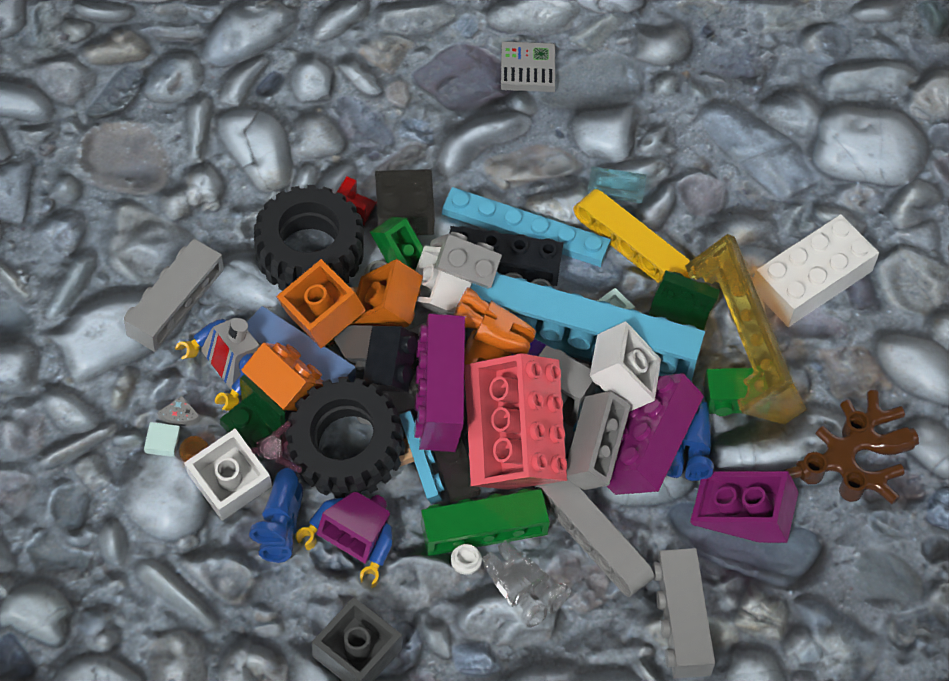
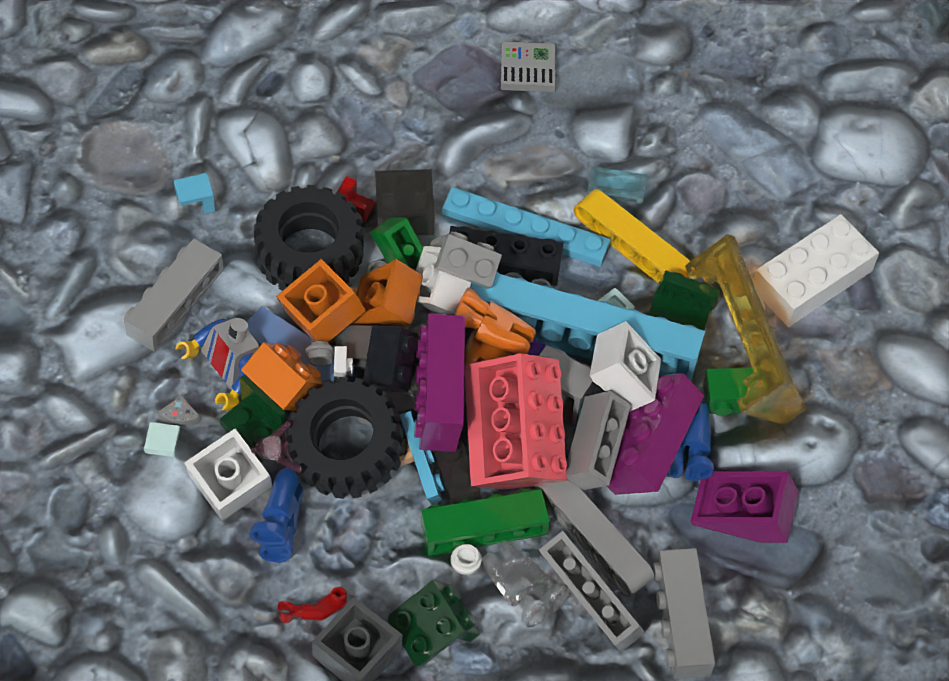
(191, 447): clear orange plate -> none
(194, 190): none -> medium azure panel
(320, 353): none -> light grey plate
(320, 611): none -> red arm
(342, 365): none -> white plate
(355, 527): magenta torso -> none
(432, 621): none -> dark green bracket
(591, 591): none -> light grey brick
(859, 435): reddish brown plant -> none

